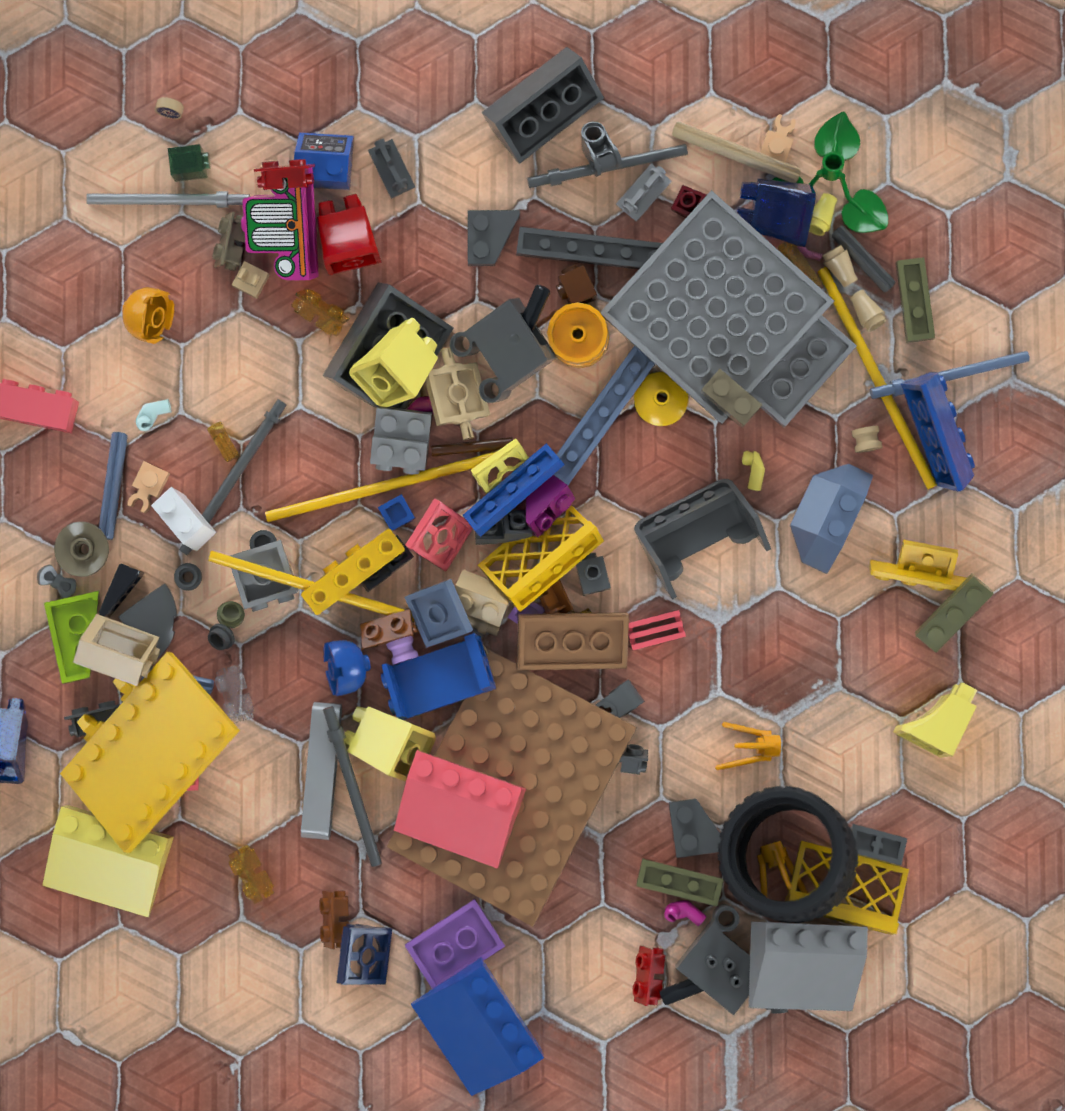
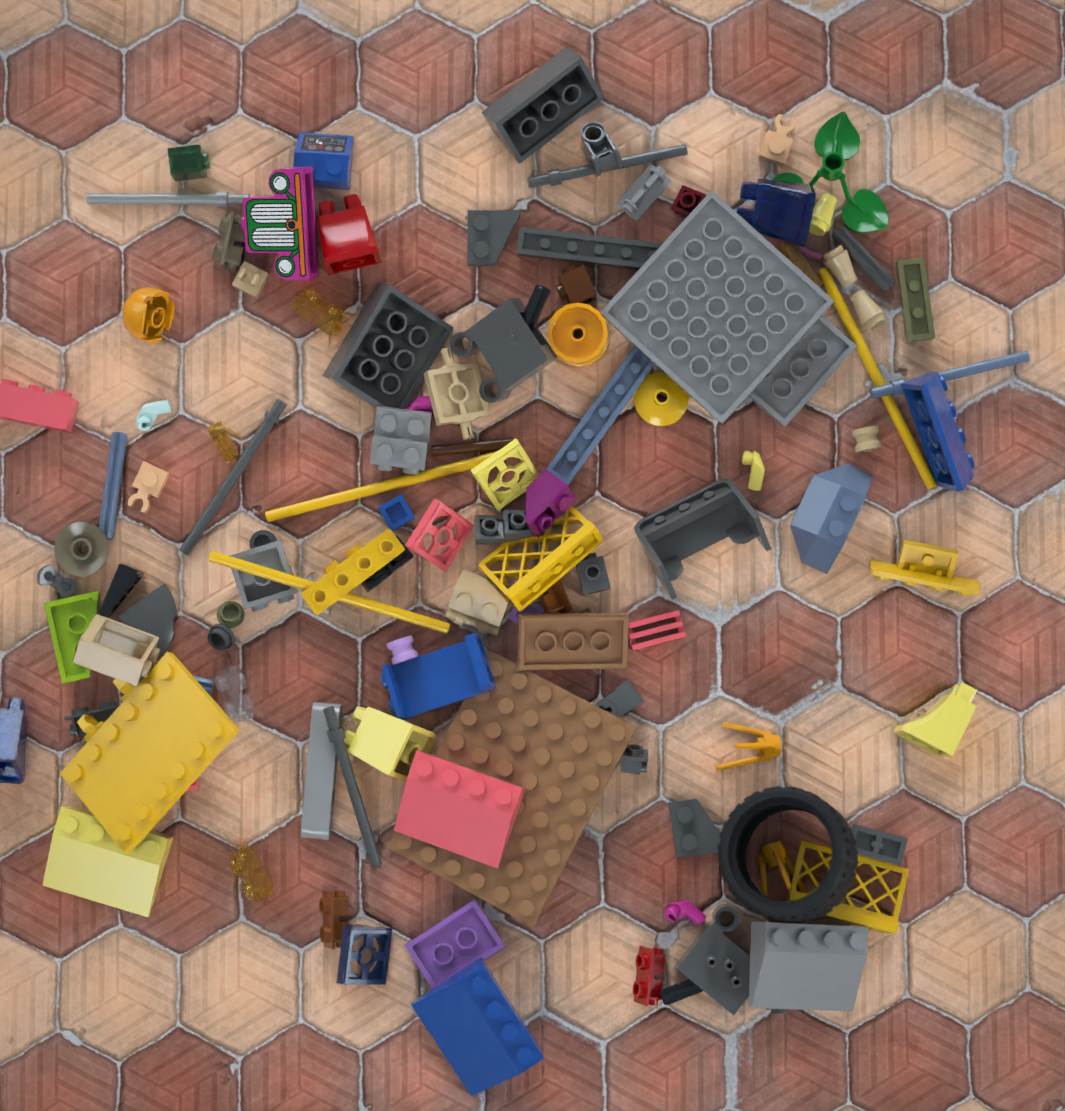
(169, 108): tan tile -> none
(182, 570): dark grey plate -> none
(183, 519): white brick -> none
(295, 172): red hinge -> none
(345, 666): blue cylinder -> none
(387, 629): dark orange hinge -> none
(391, 167): dark grey hinge -> none
(396, 365): light yellow hips -> none
(438, 613): sand blue plate -> none
(513, 489): blue plate -> none
(679, 882): olive plate -> none
(731, 398): dark tan brick -> none
(736, 152): tan axle -> none
(954, 613): olive plate -> none

